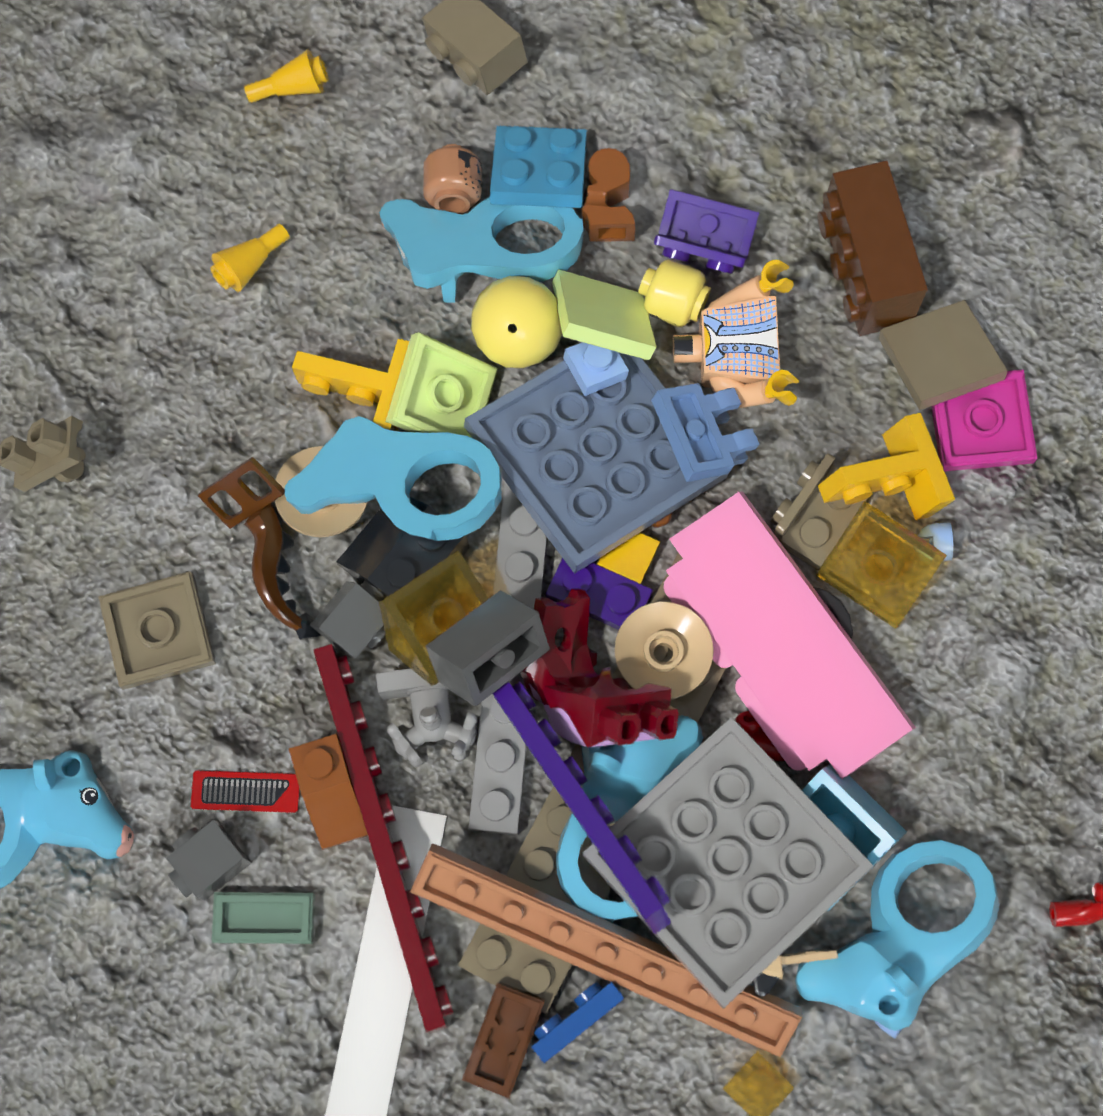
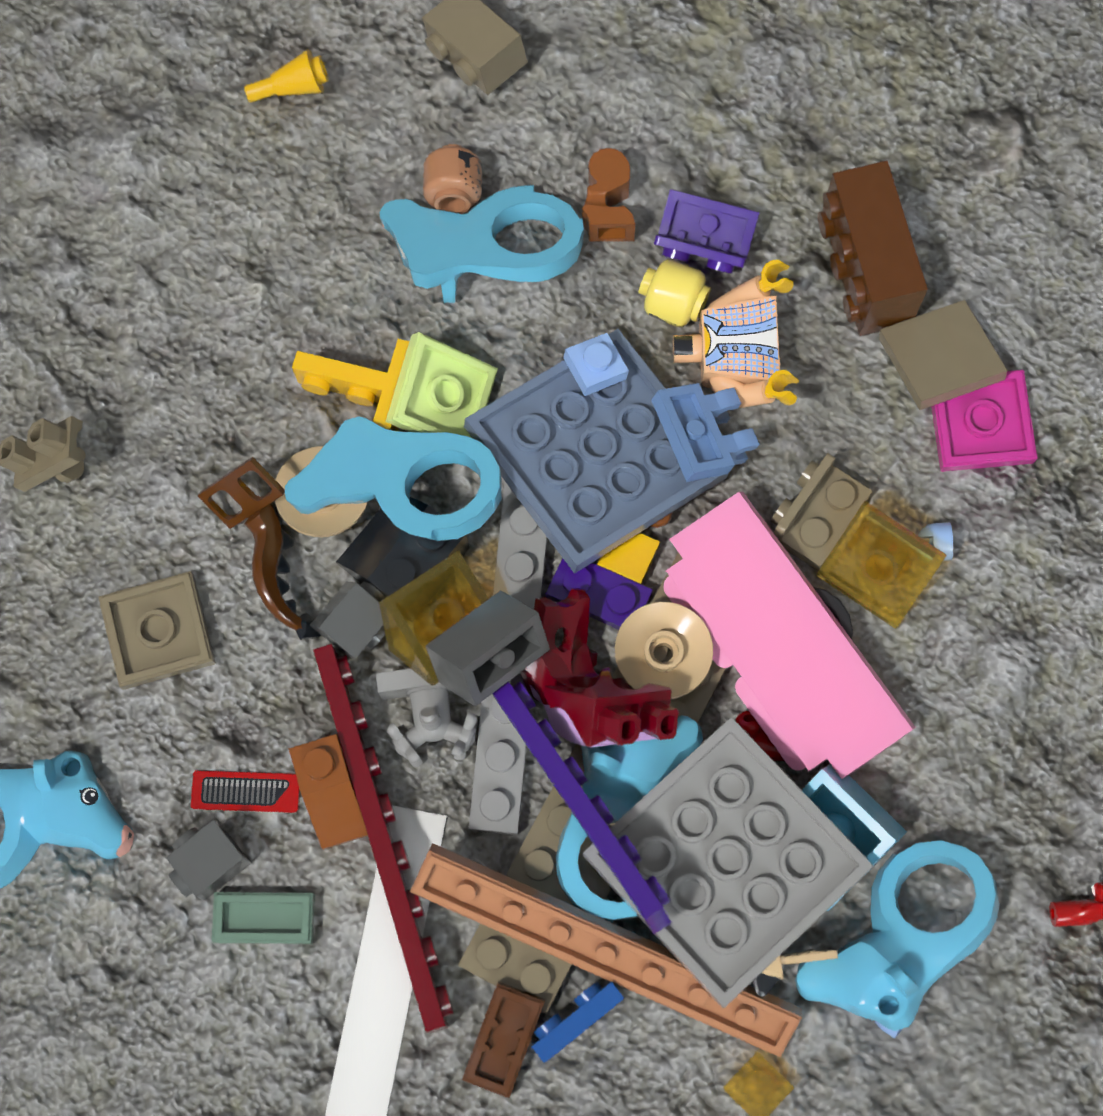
(238, 263): yellow cone -> none
(521, 303): light yellow helmet -> none
(538, 166): dark azure plate -> none
(603, 315): yellowish green tile -> none
(910, 468): yellow bracket -> none

